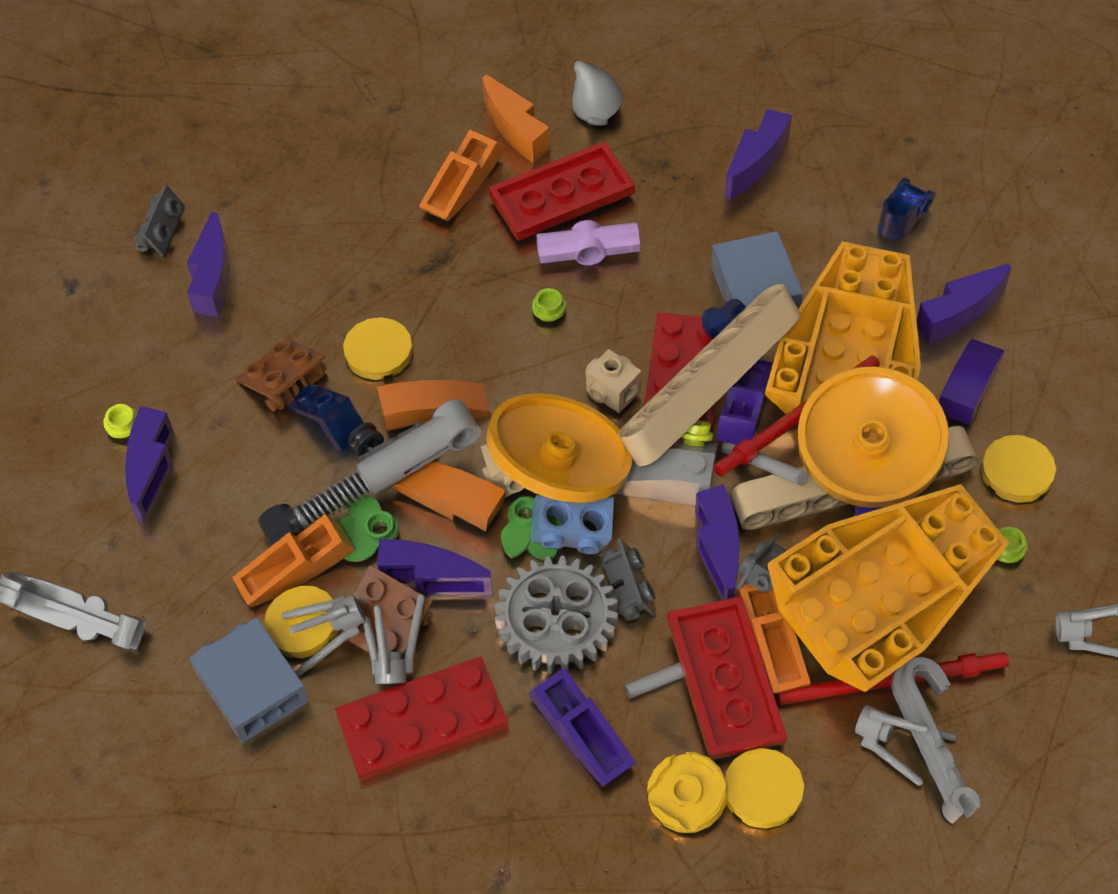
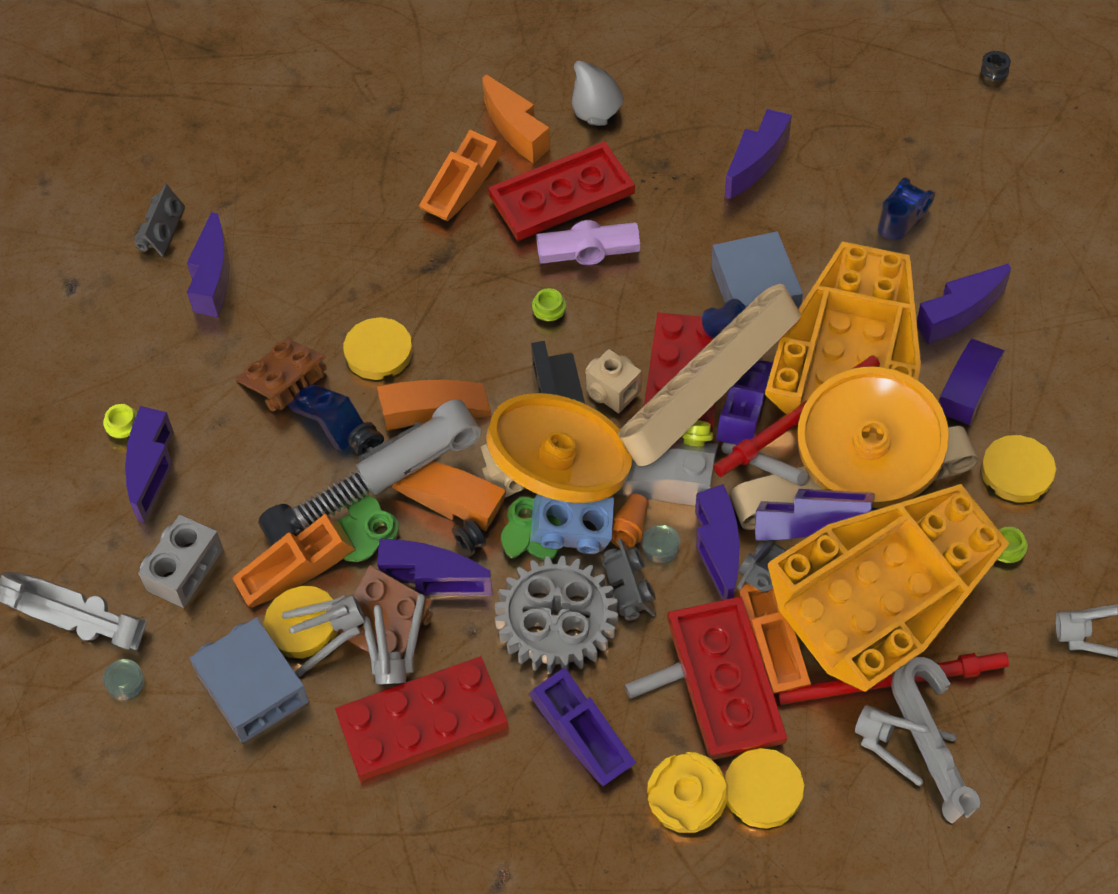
(123, 679): none -> clear light blue tile
(187, 563): none -> light grey brick
(469, 537): none -> black bush
(556, 373): none -> black panel
(630, 521): none -> orange cone
(660, 543): none -> clear light blue tile
(808, 513): none -> slope
(995, 73): none -> black bush

